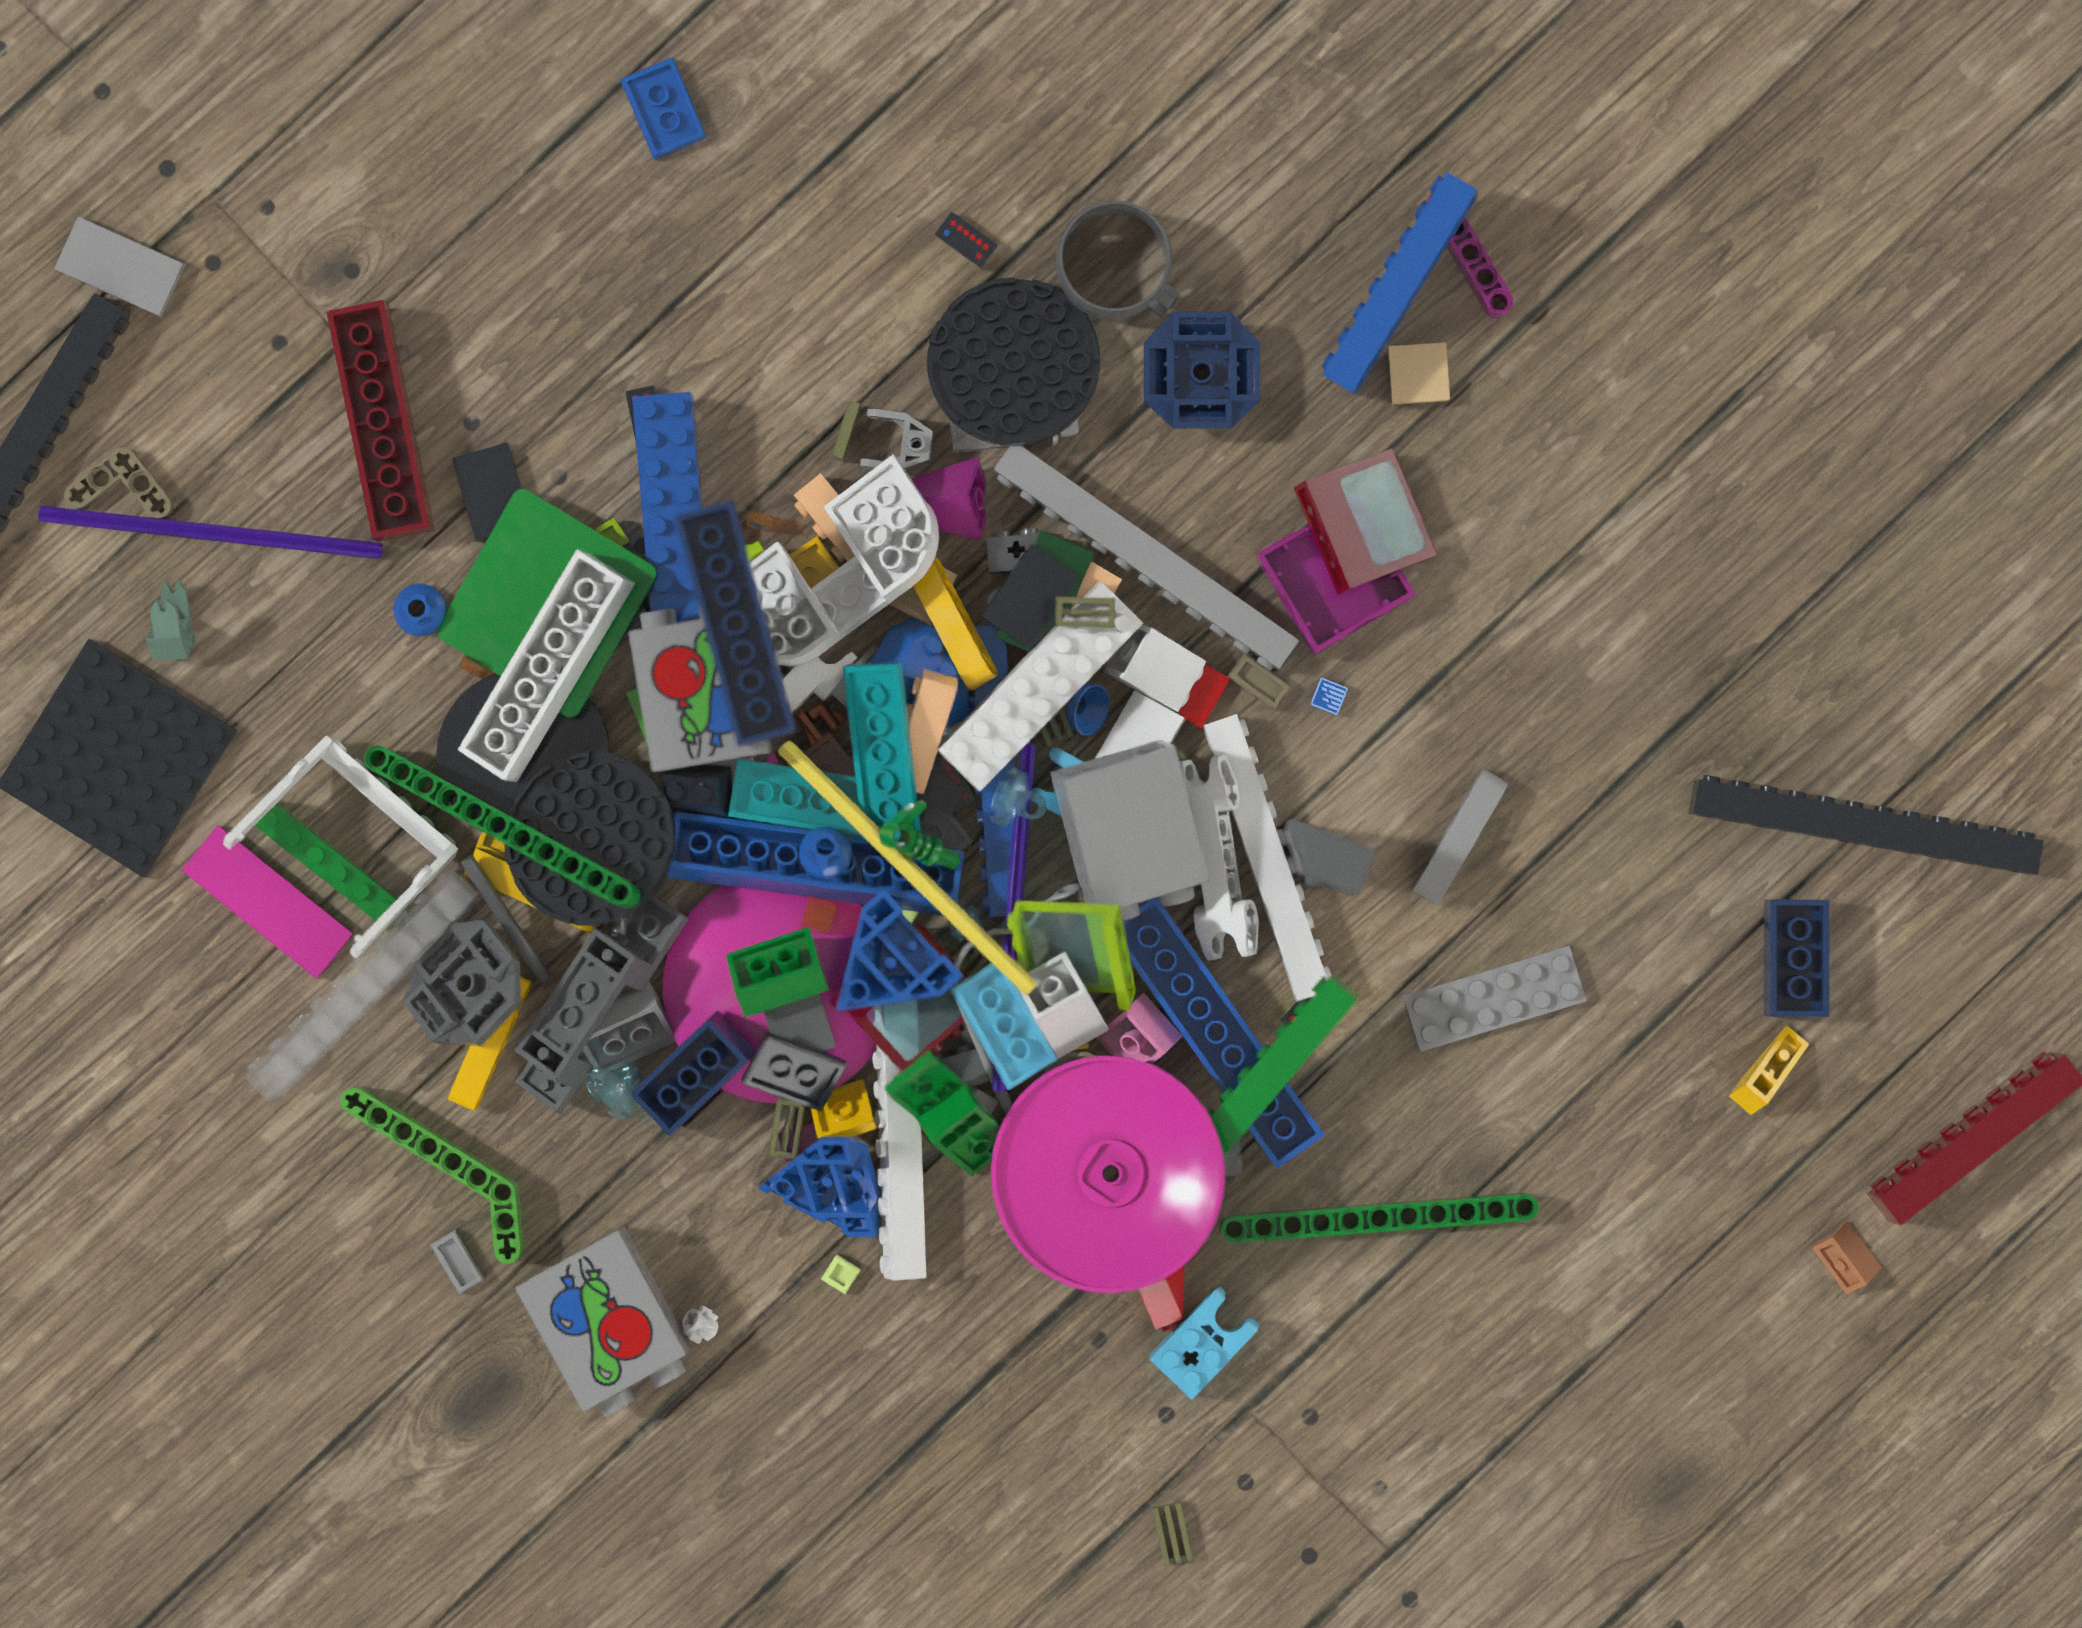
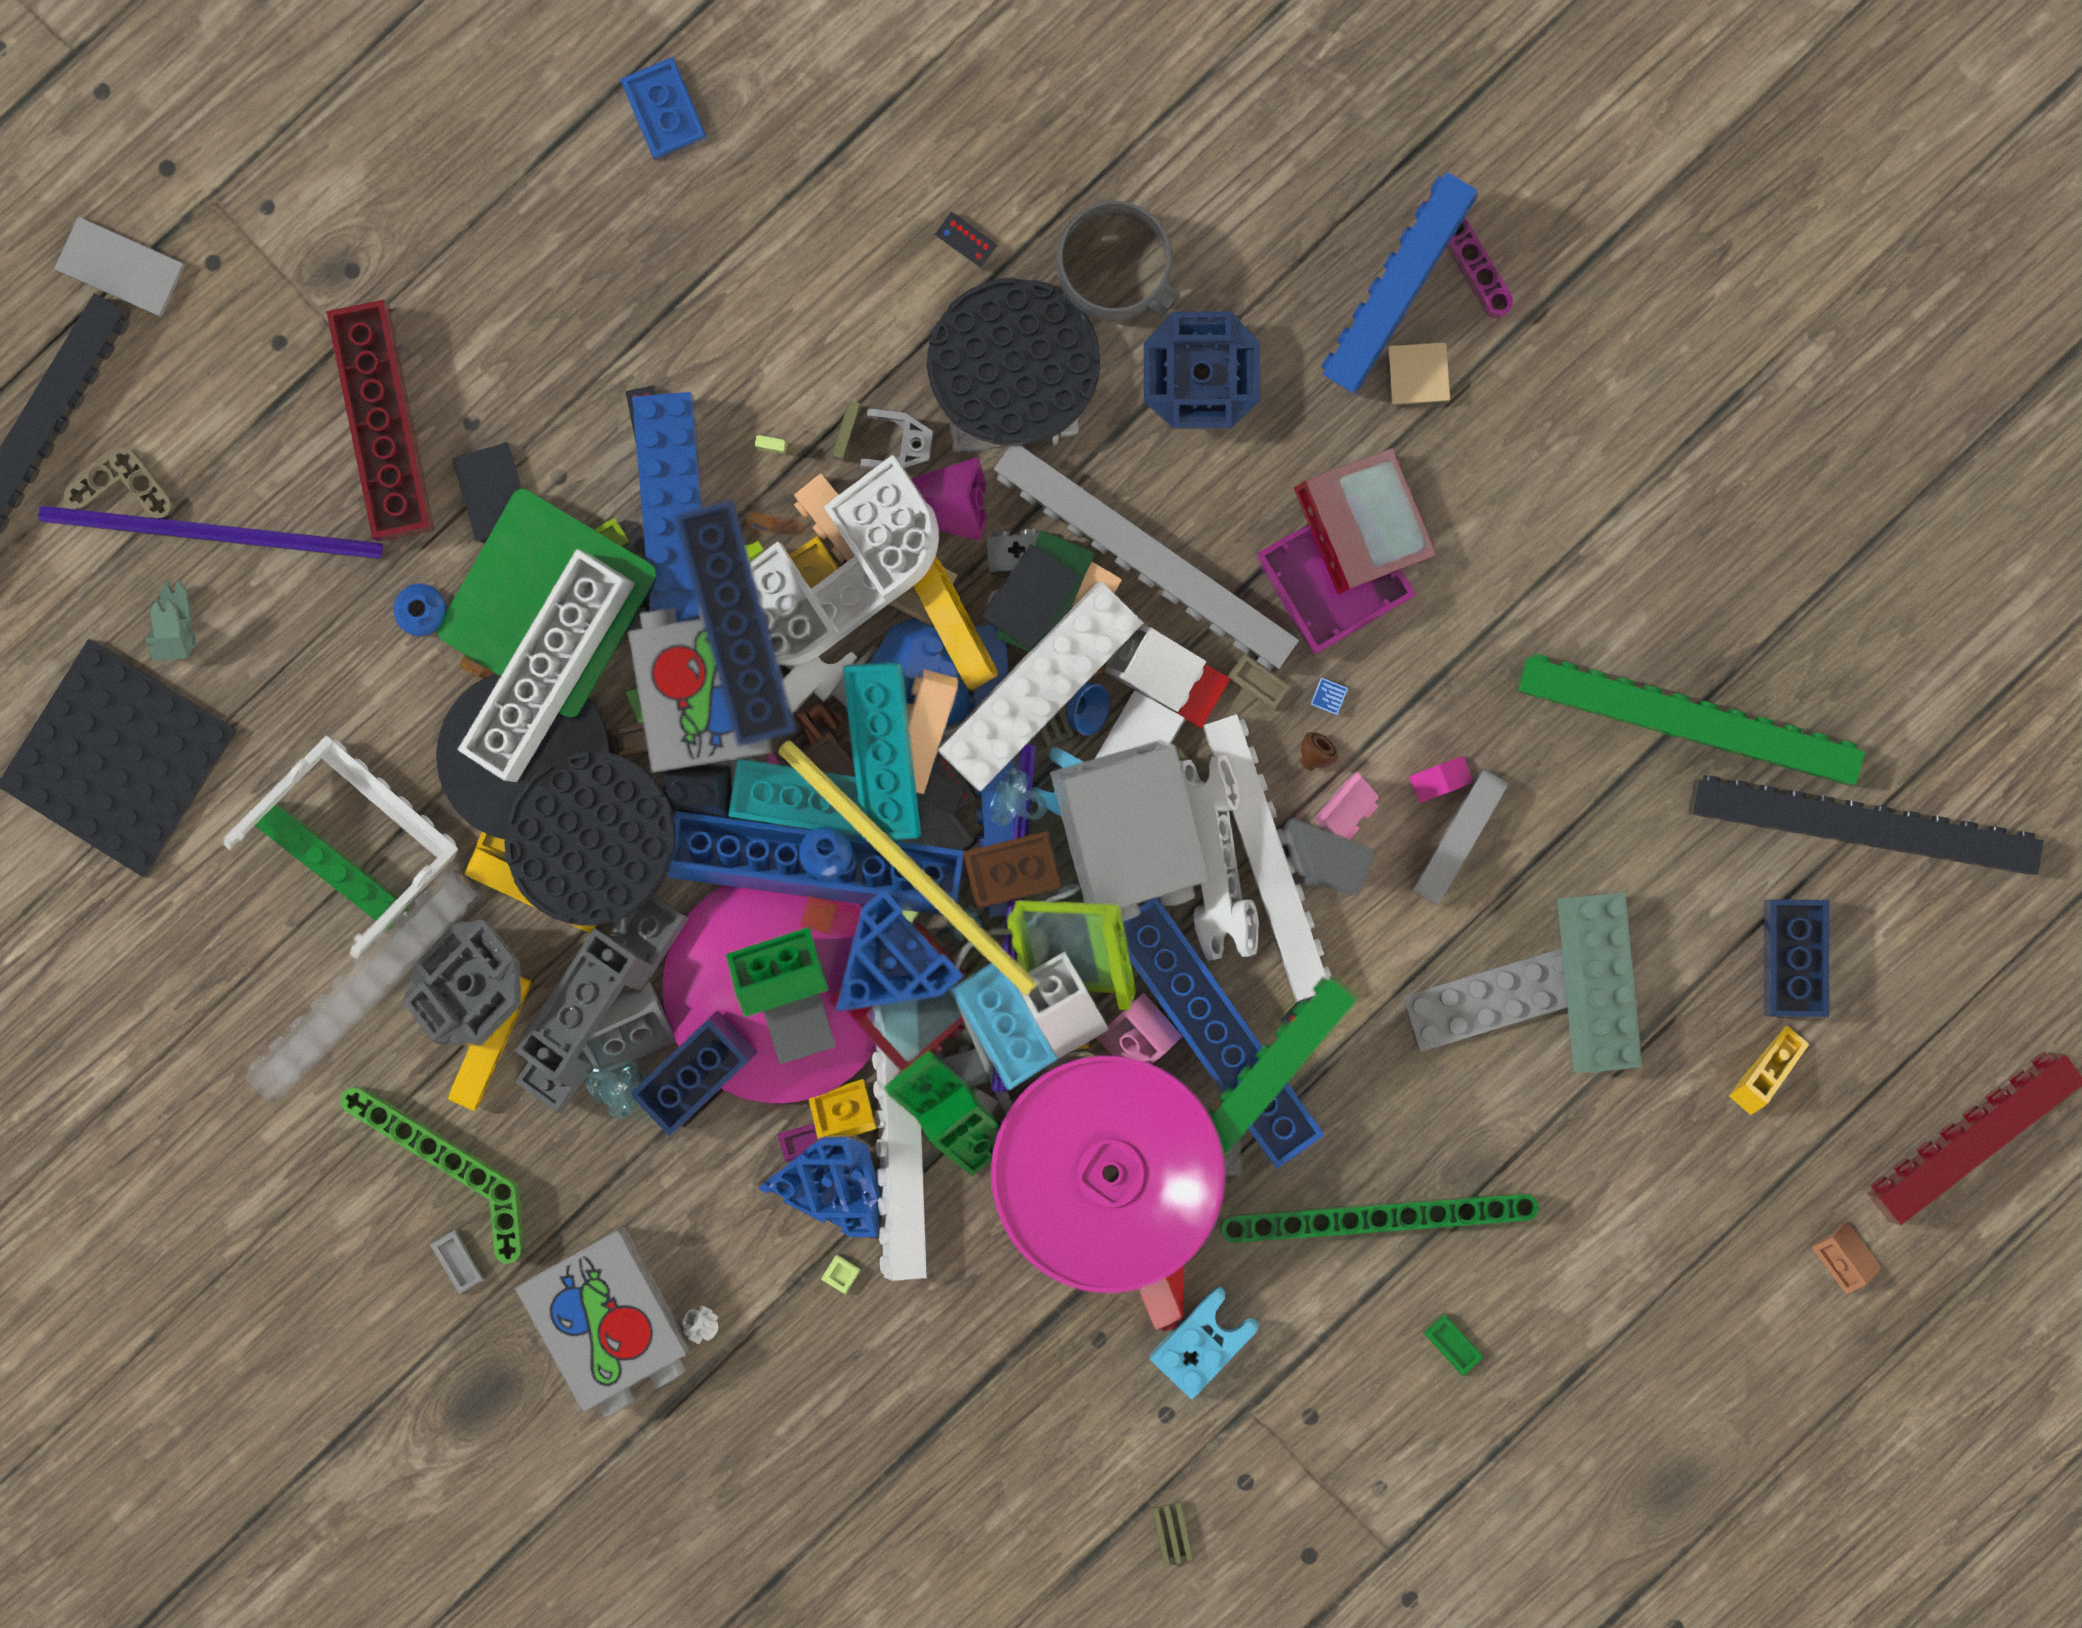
(268, 902): dark pink tile -> none
(506, 919): dark grey piece -> none
(510, 835): green beam -> none
(628, 740): none -> dark brown tile
(770, 444): none -> yellowish green tile
(772, 1152): olive tile -> none
(794, 1071): tile -> none
(913, 842): green piece -> none
(1012, 869): none -> reddish brown tile
(1085, 612): olive tile -> none
(1317, 751): none -> reddish brown brick
(1347, 807): none -> bright pink slope
(1441, 779): none -> dark pink slope
(1453, 1344): none -> green tile
(1599, 983): none -> sand green brick
(1690, 721): none -> green brick

